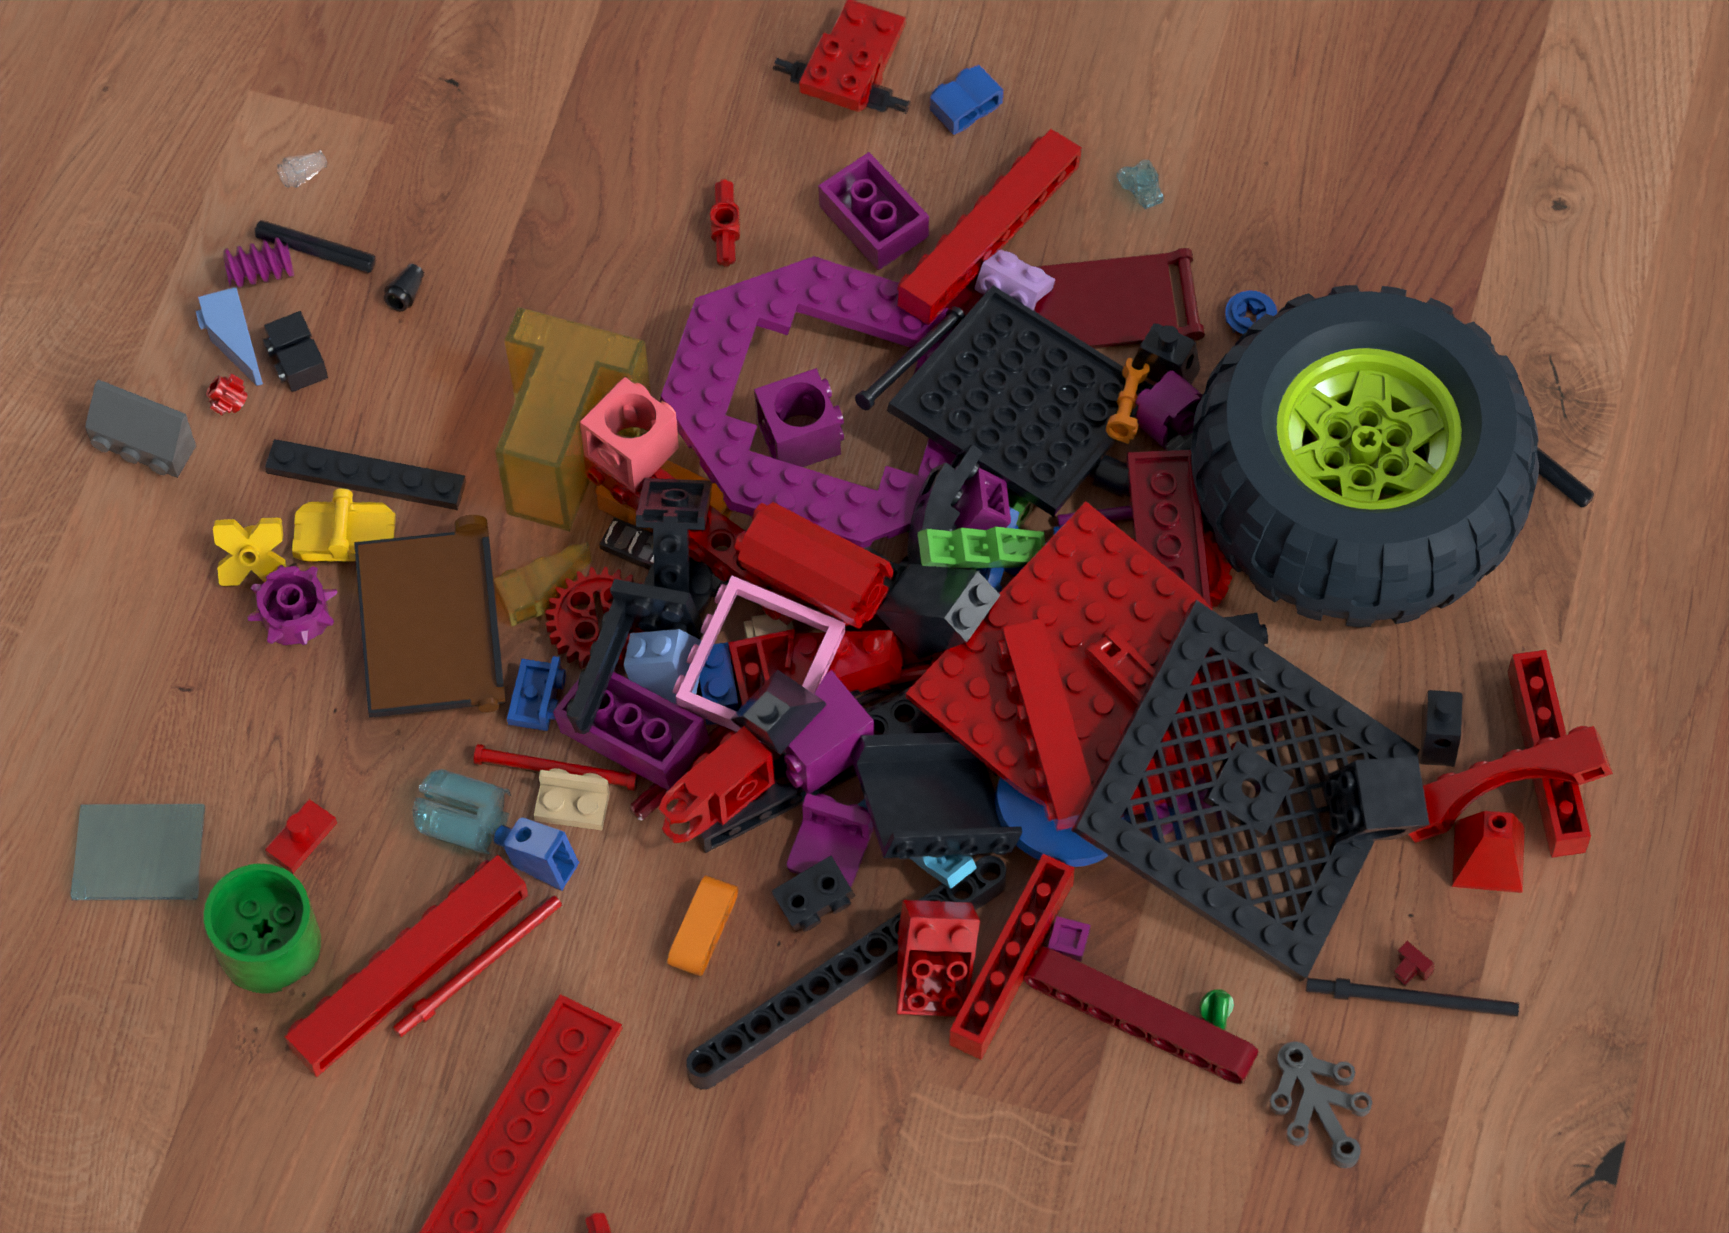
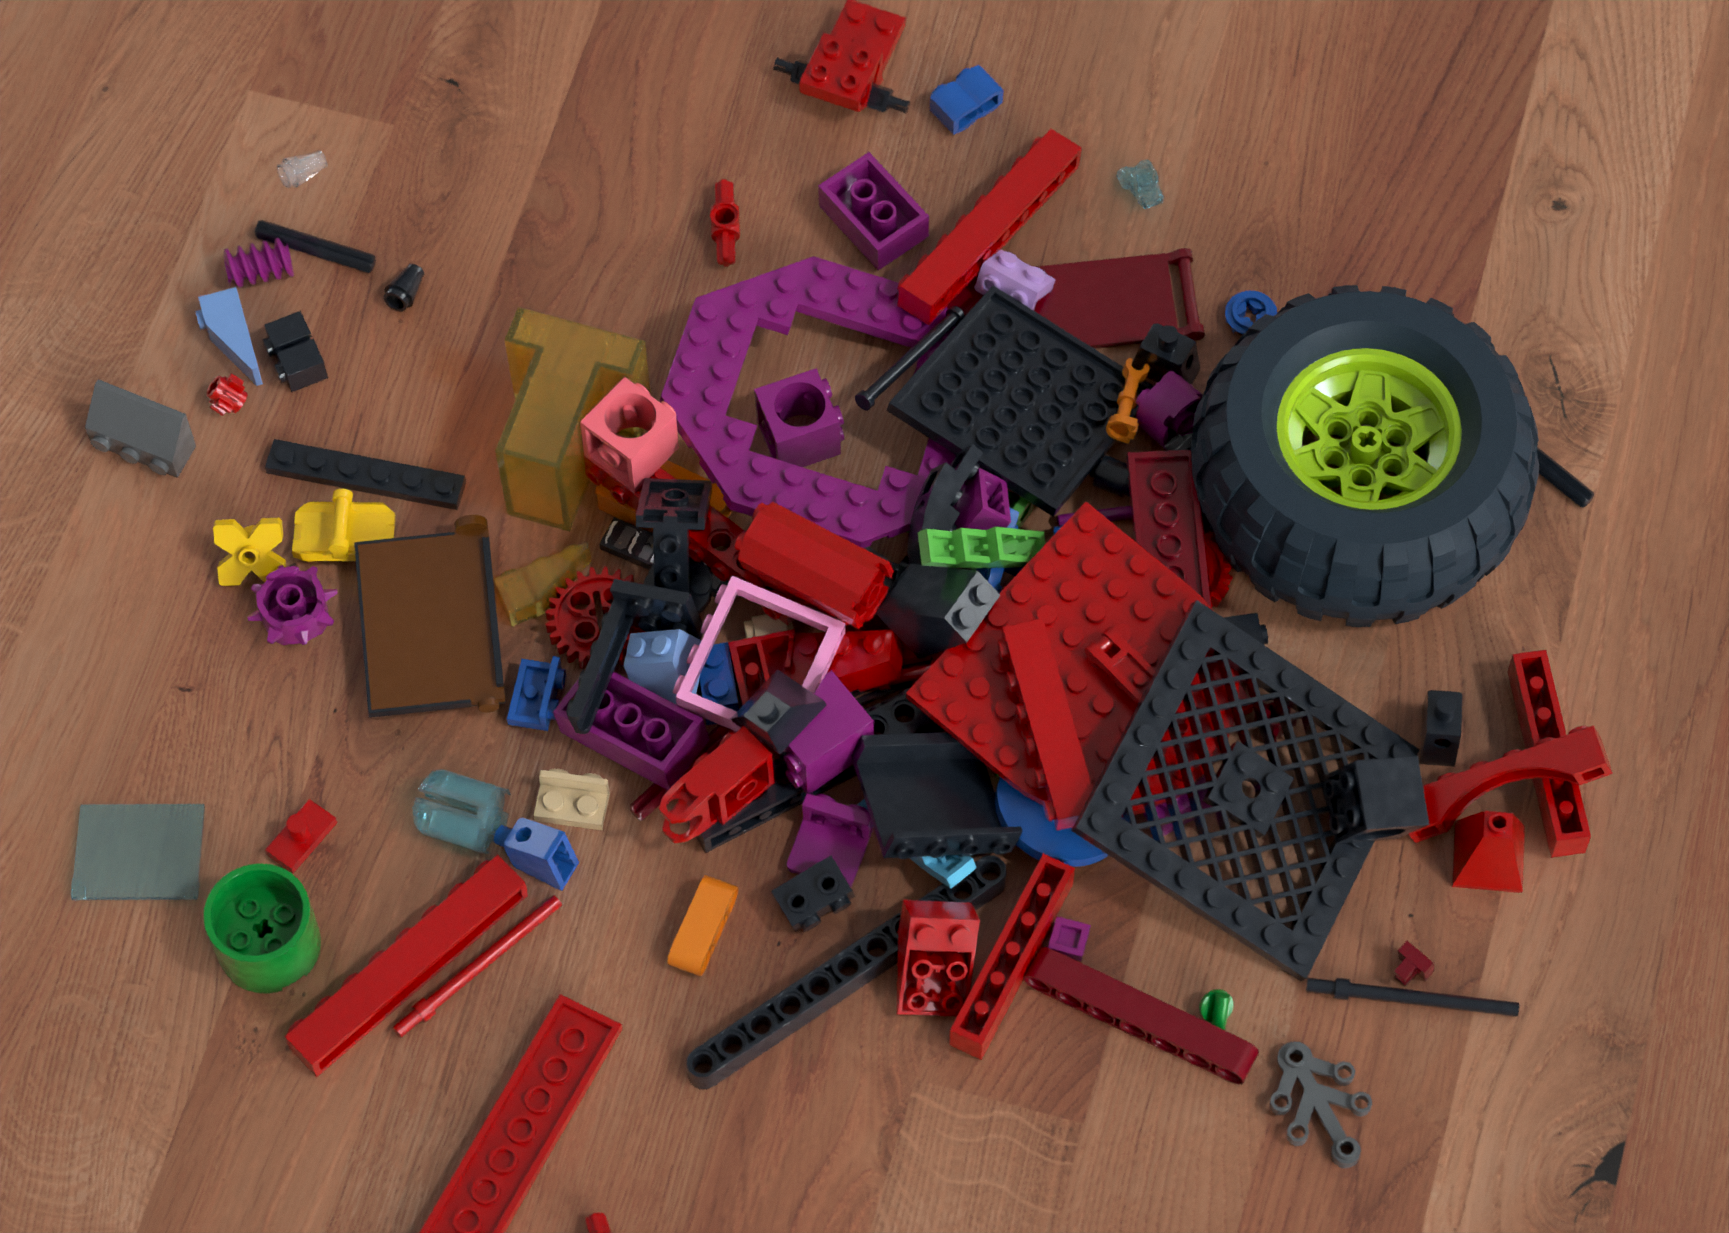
(536, 764): red bar -> none

